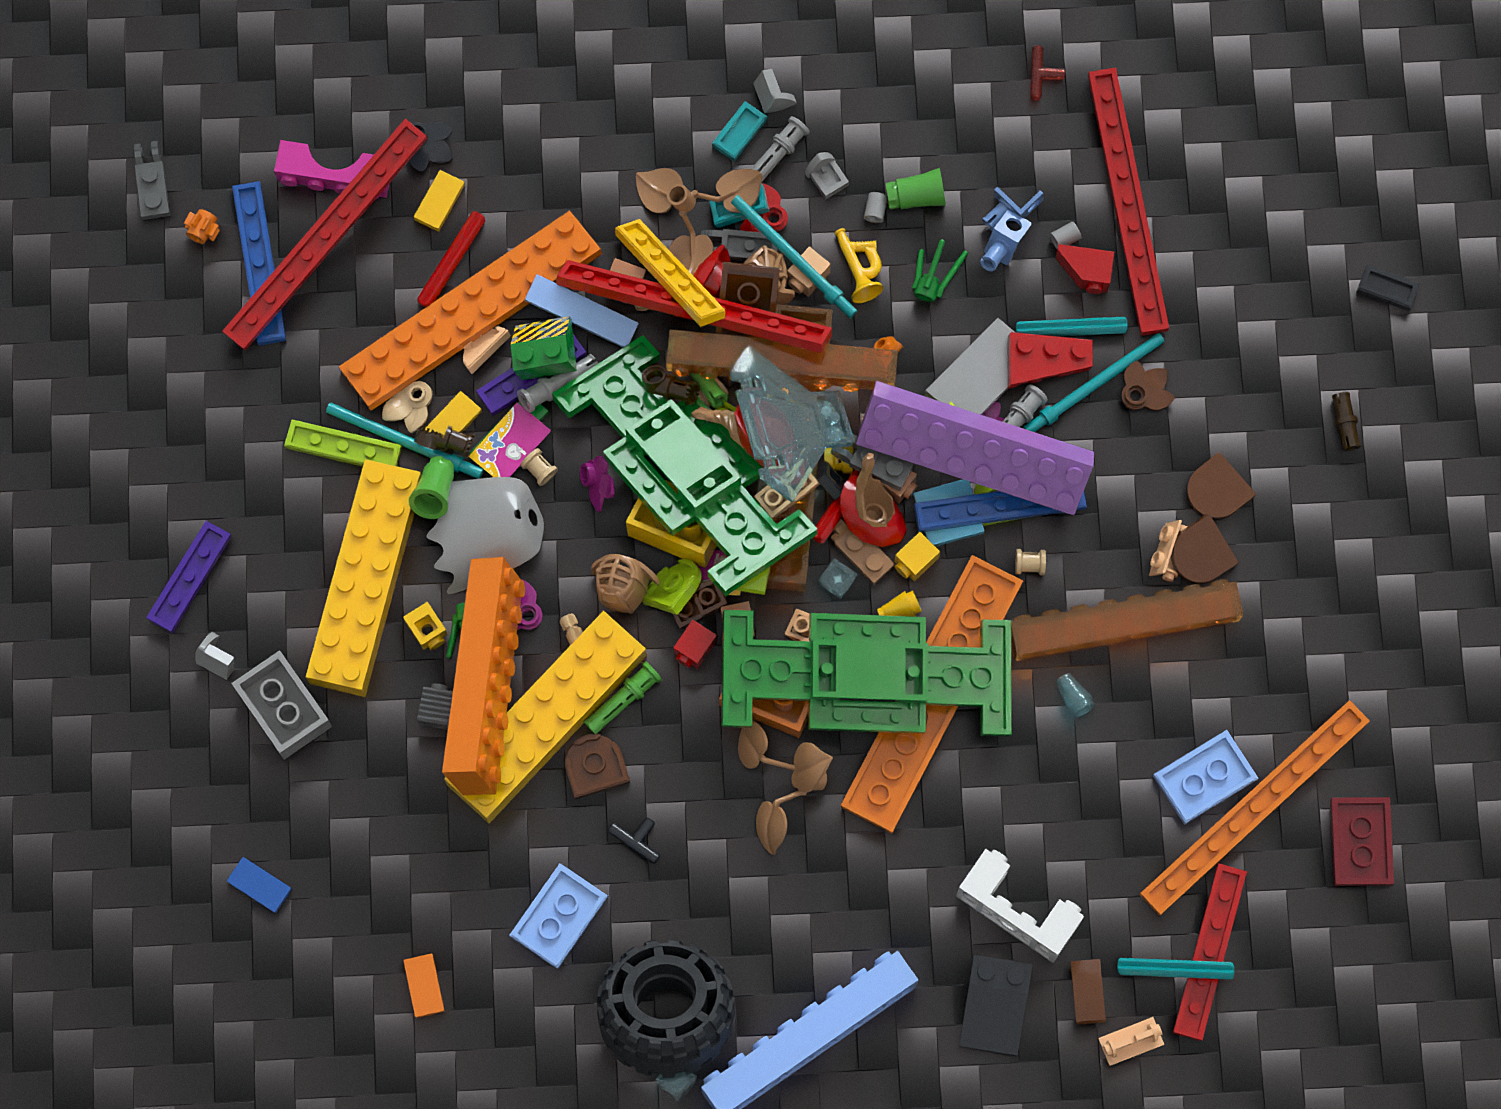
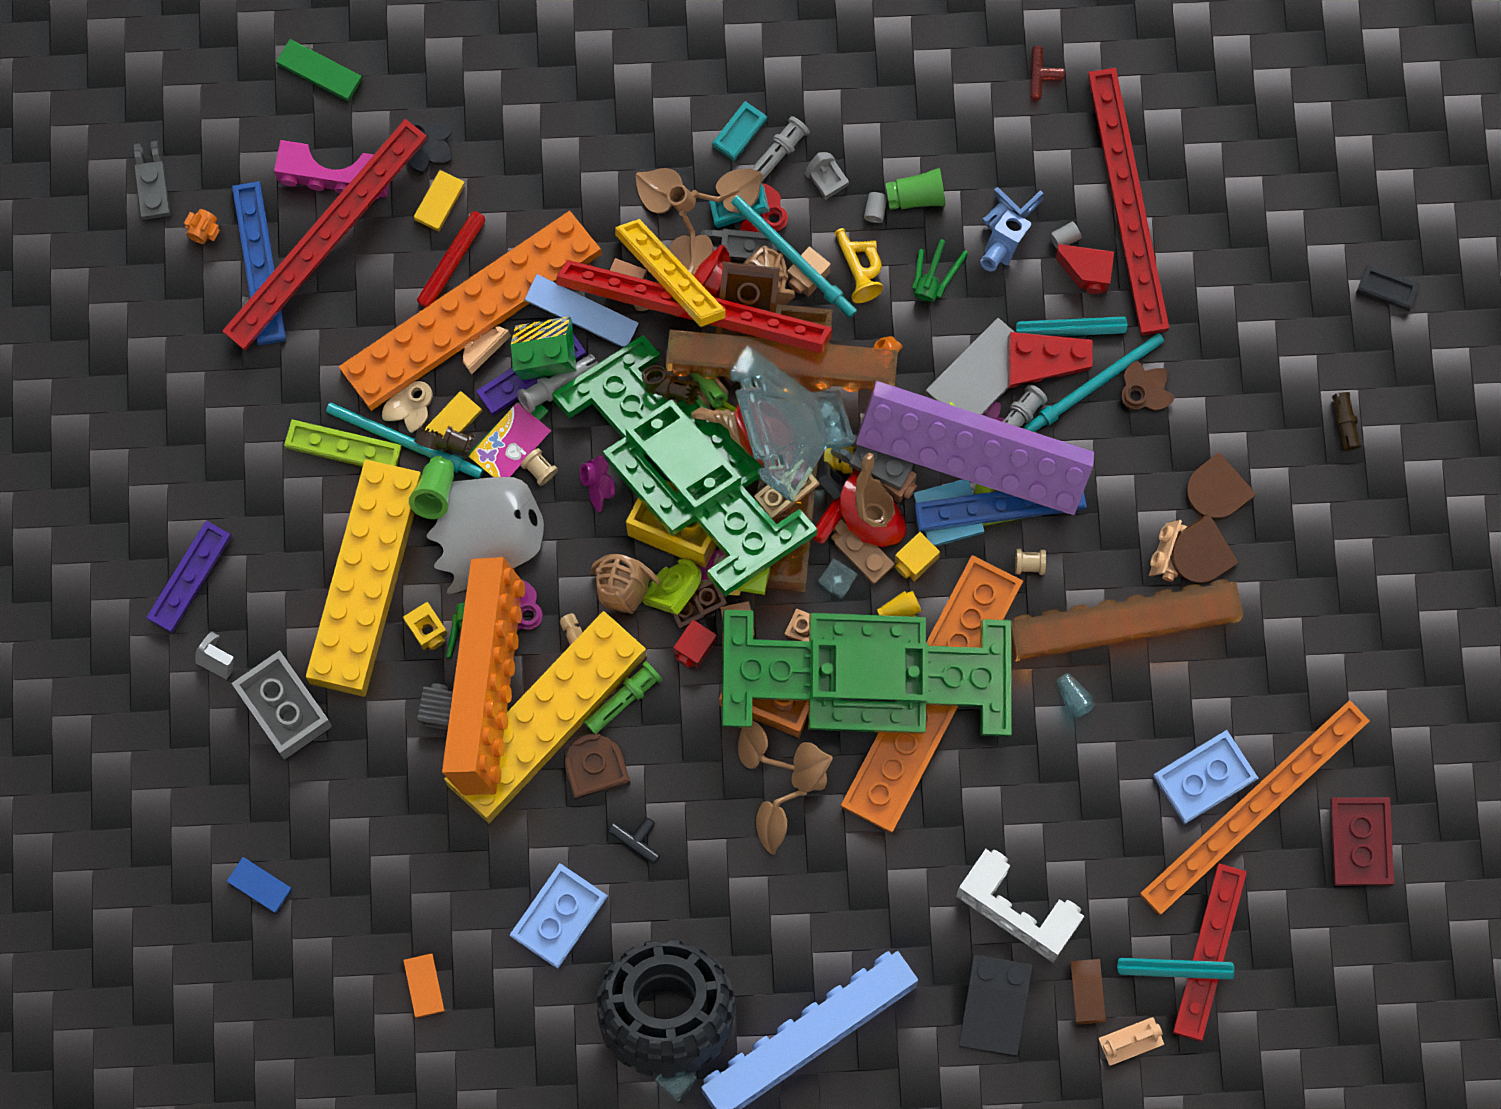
(319, 70): none -> green tile
(770, 93): light grey tile -> none

